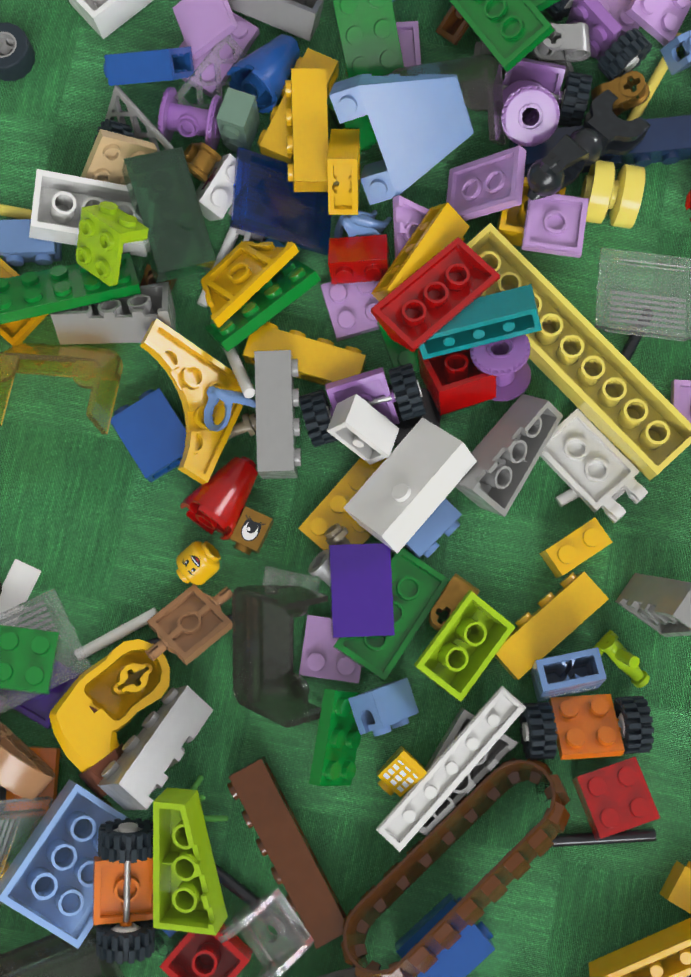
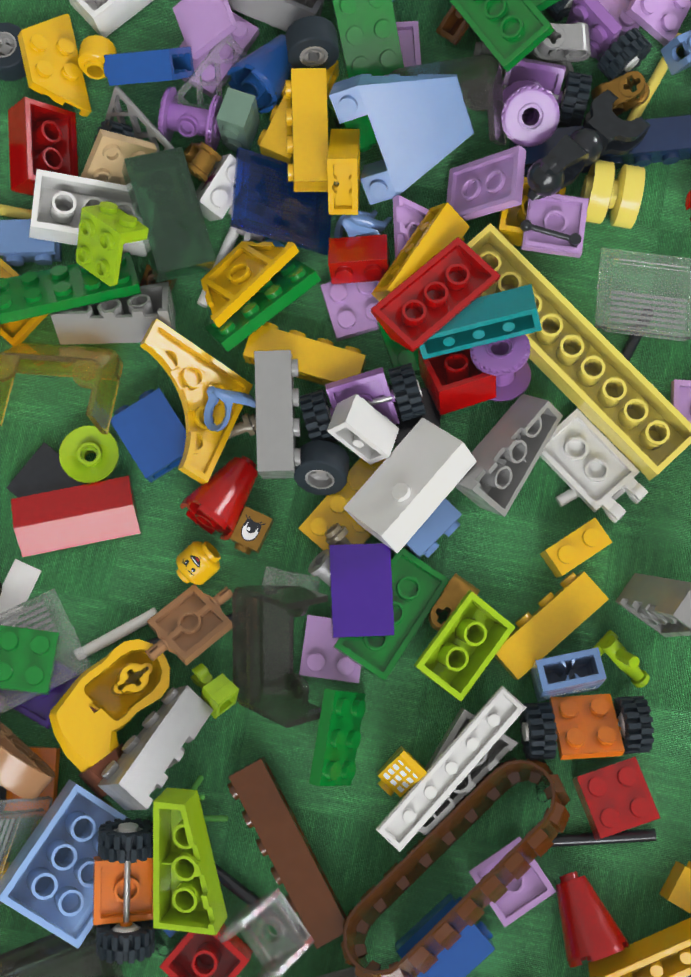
(40, 139): none -> red slope
(41, 474): none -> black tile
(52, 62): none -> yellow wing
(75, 516): none -> slope
(81, 443): none -> lime dish
(92, 54): none -> yellow head
(217, 693): none -> lime piece
(240, 373): white bar -> none
(312, 43): none -> black wheel
(322, 468): none -> black wheel
(384, 707): medium blue brick -> none
(521, 894): none -> lavender plate
(574, 239): none -> black hinge
(586, 922): none -> red cone

